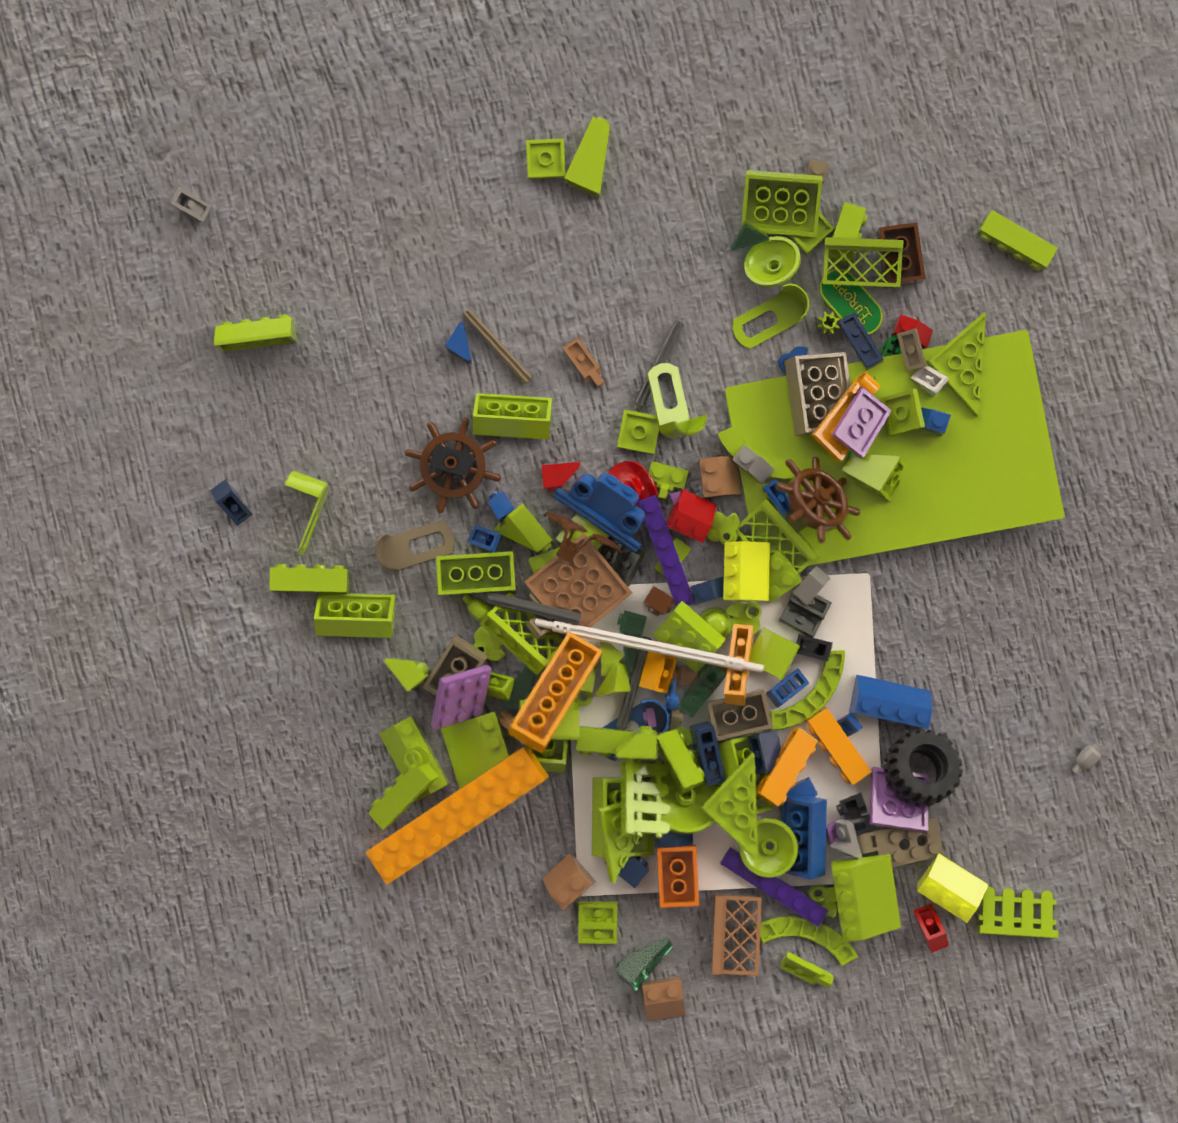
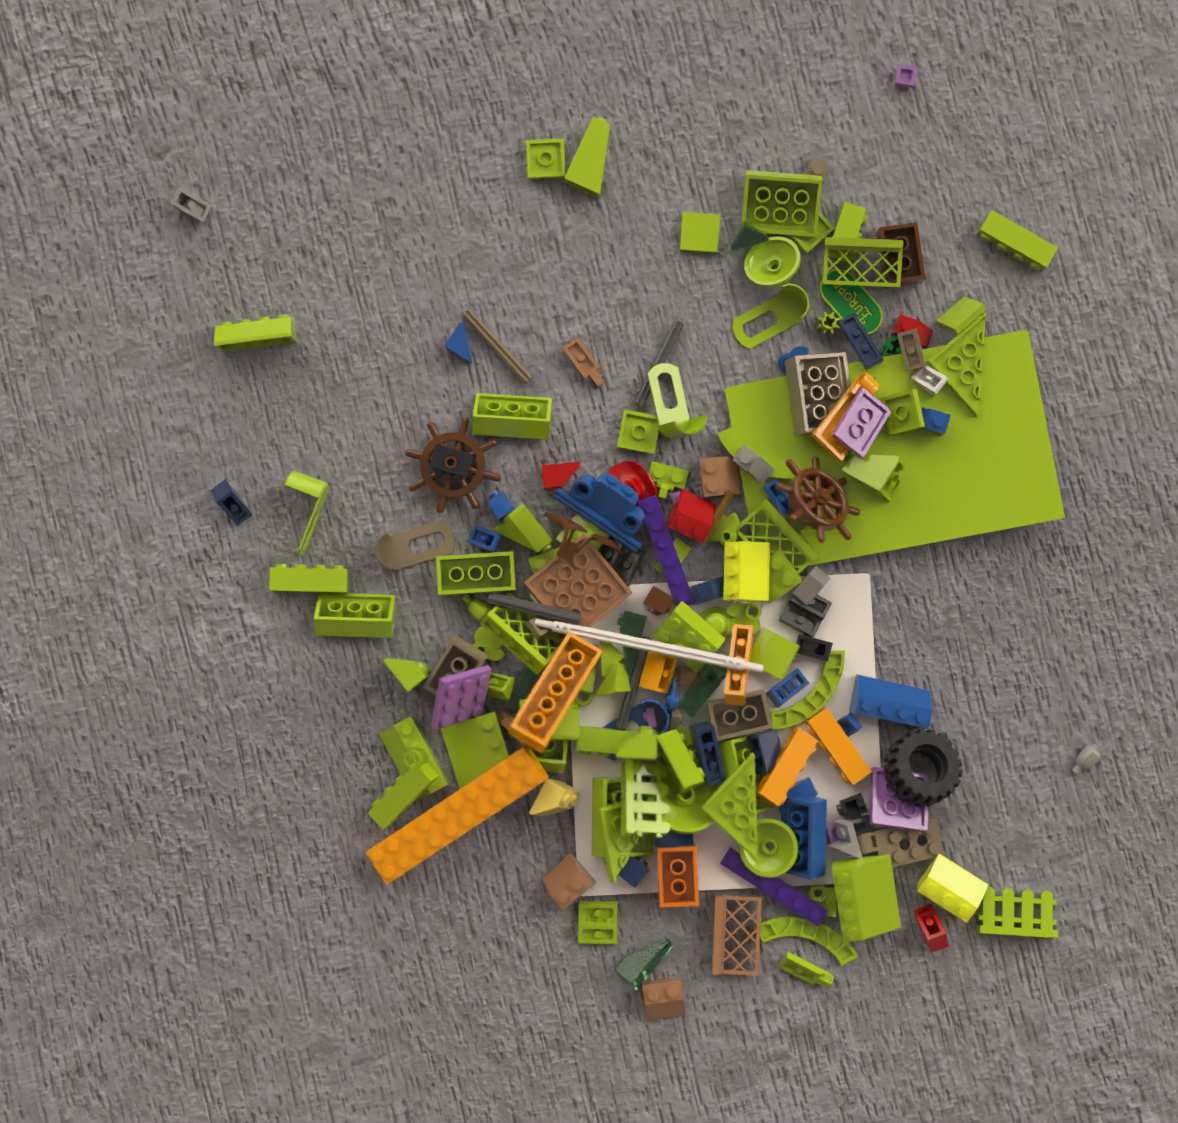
(554, 798): none -> light yellow slope
(699, 232): none -> lime tile
(719, 513): none -> pearl gold bar
(905, 76): none -> medium lavender plate
(961, 315): none -> lime tile

